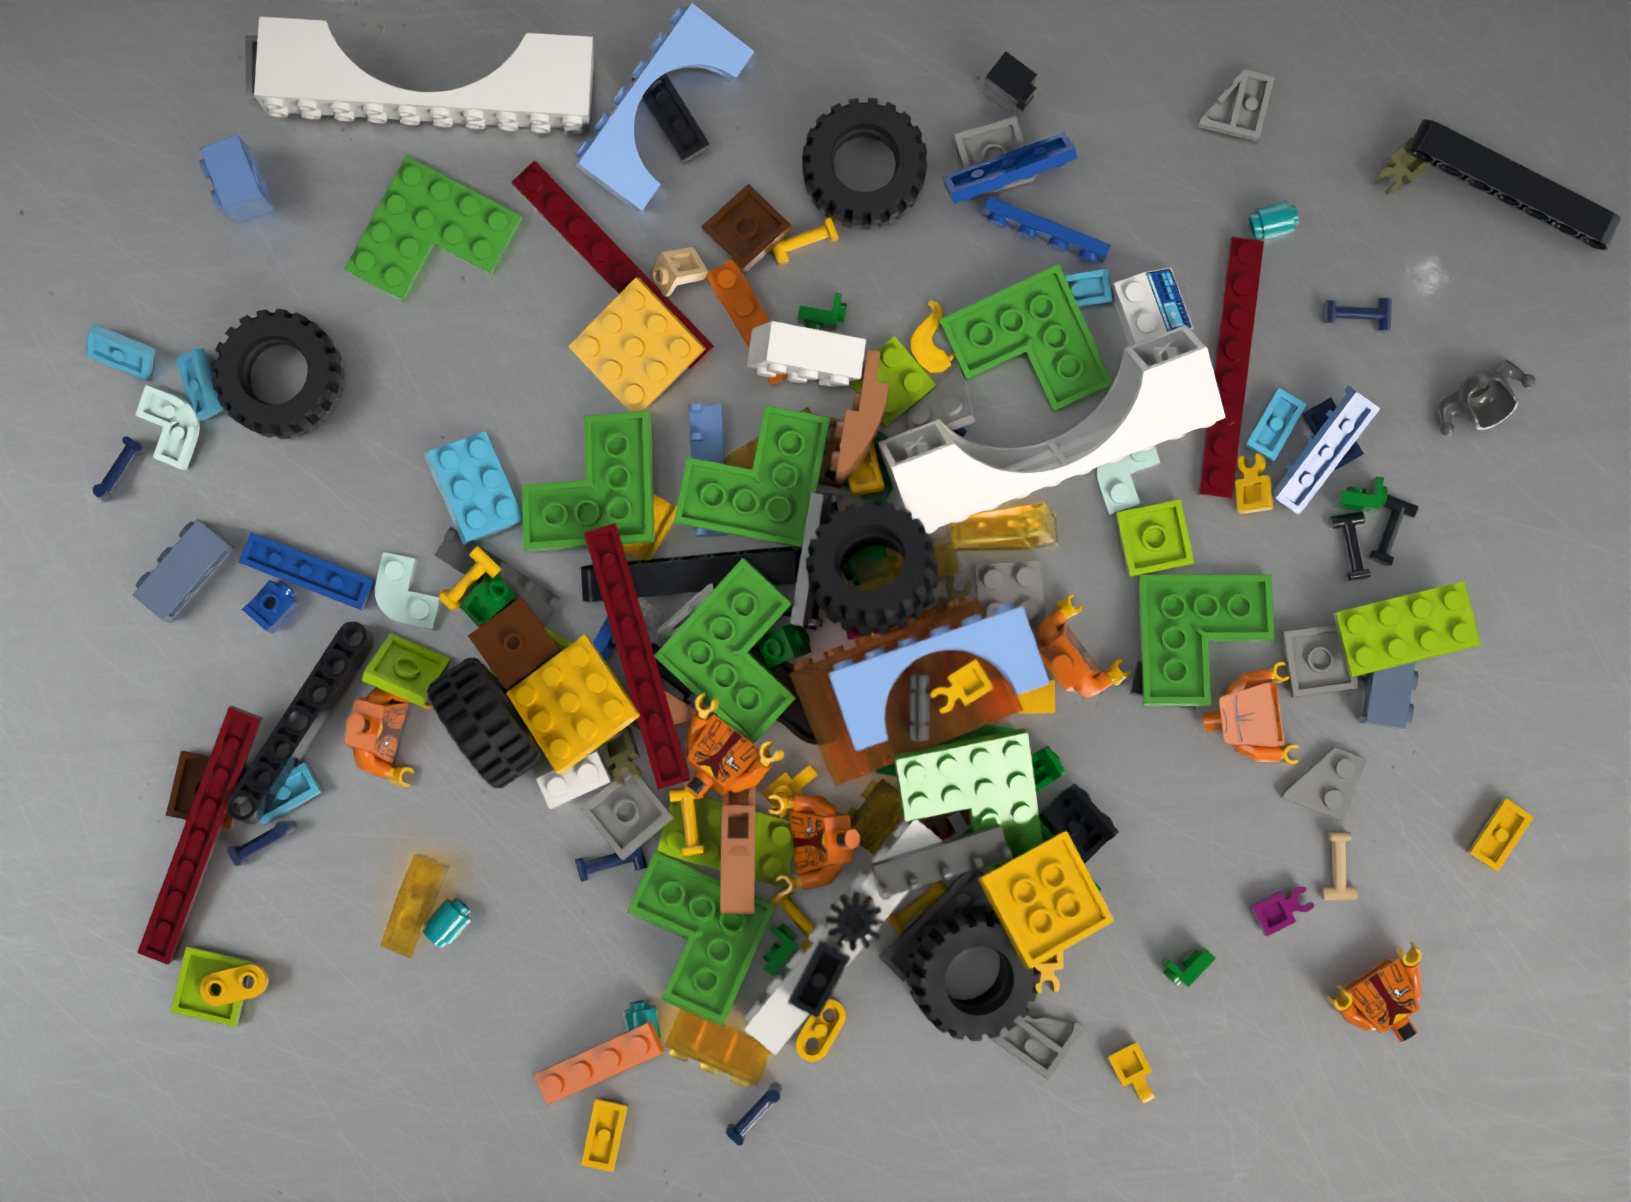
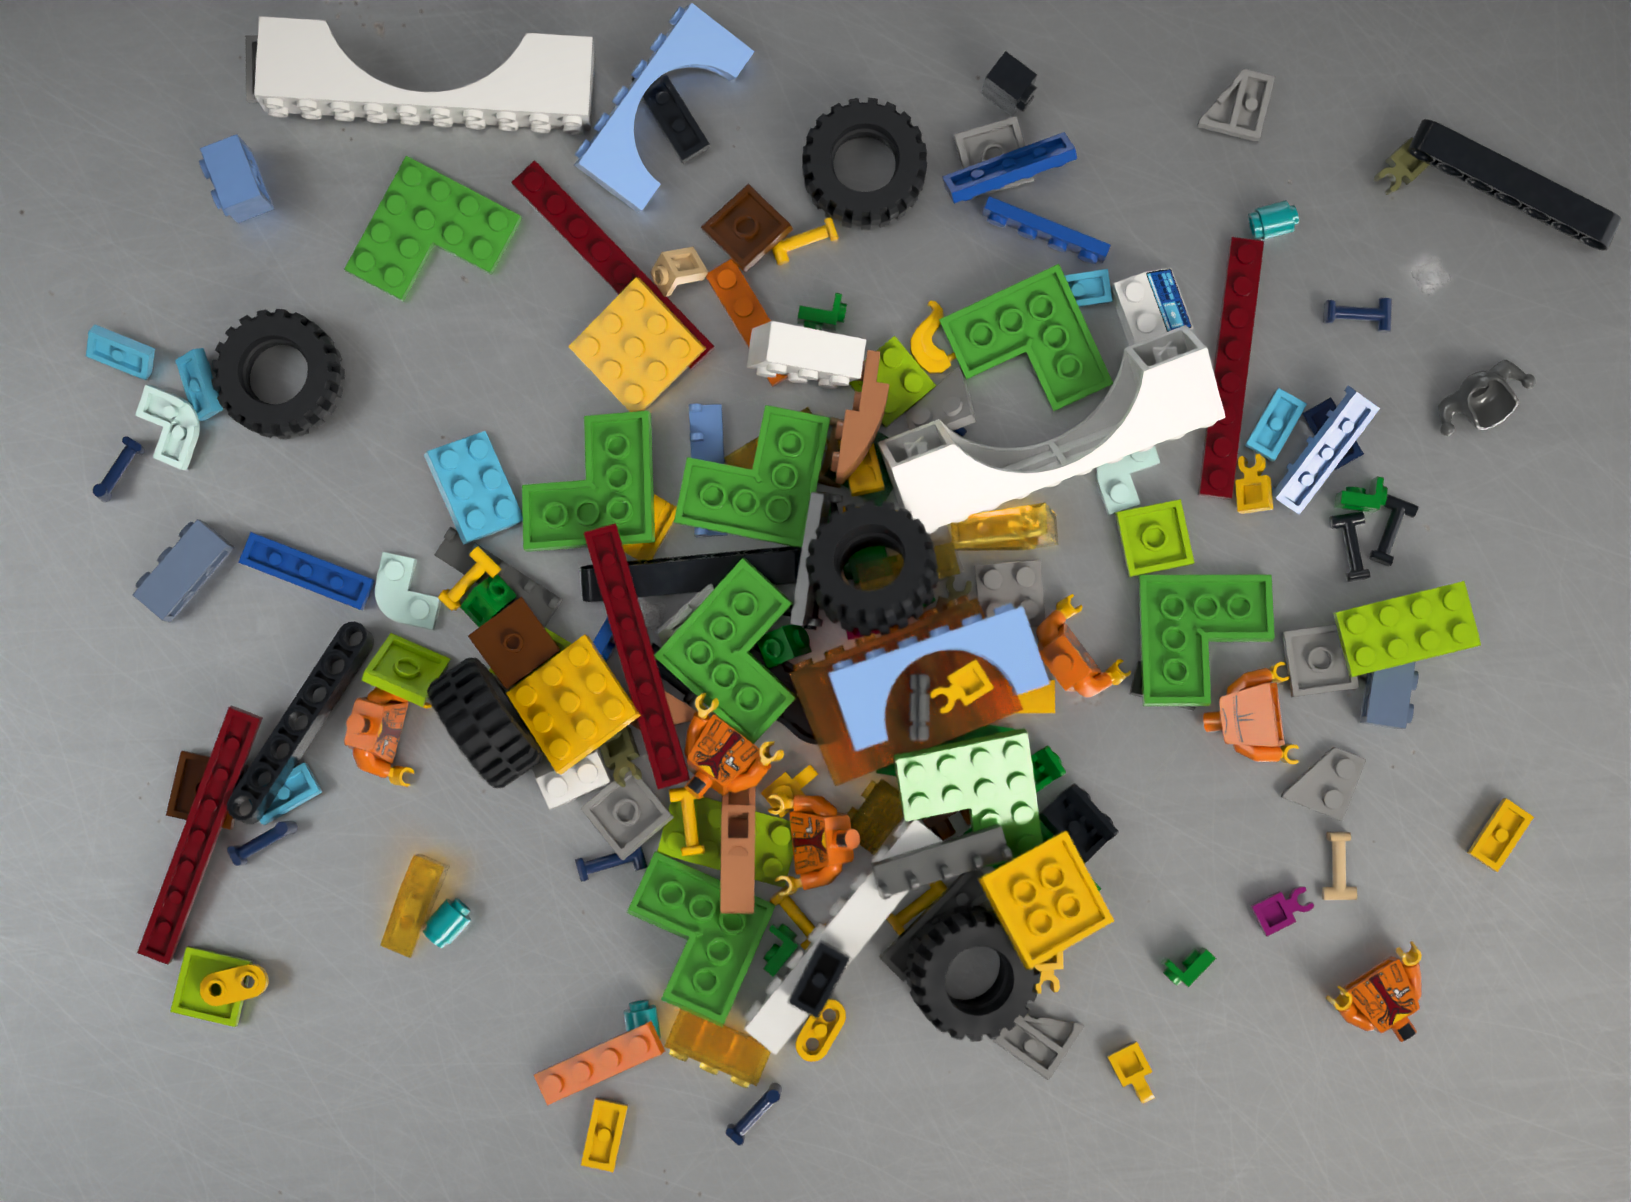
(271, 618): blue brick -> none
(845, 928): black gear -> none

